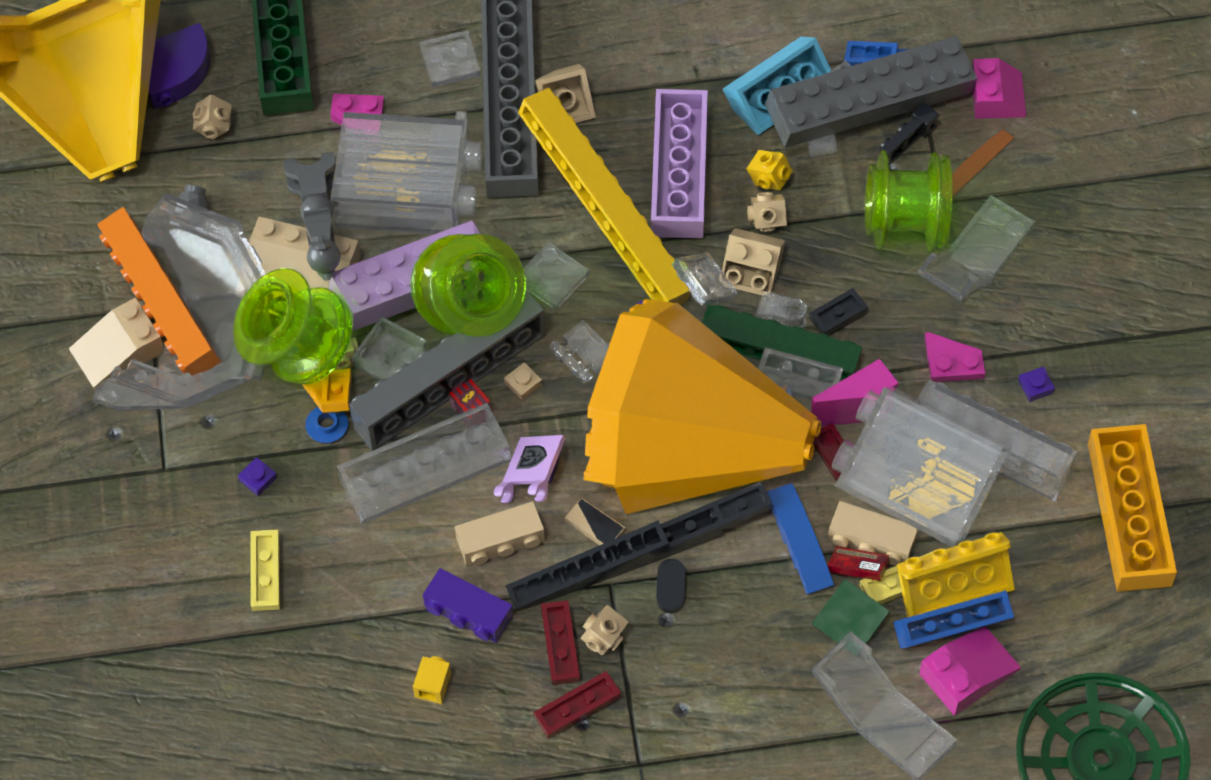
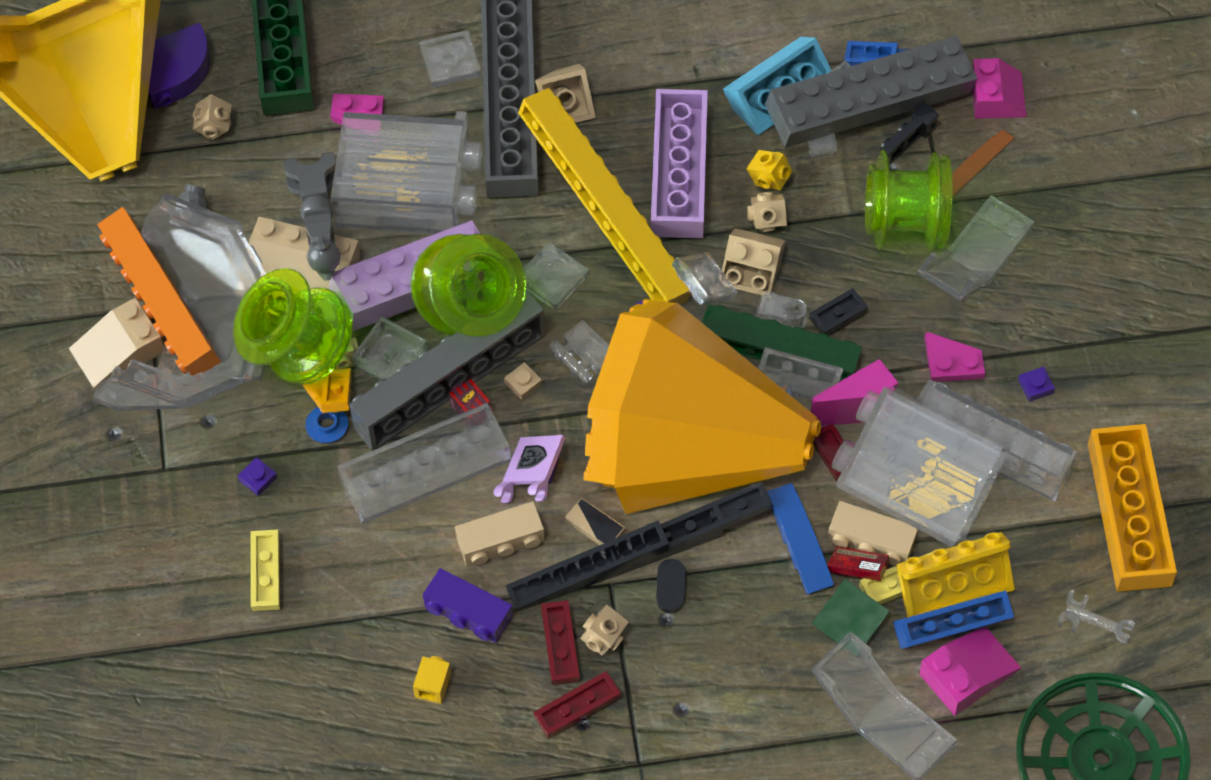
(1077, 611): none -> clear bar

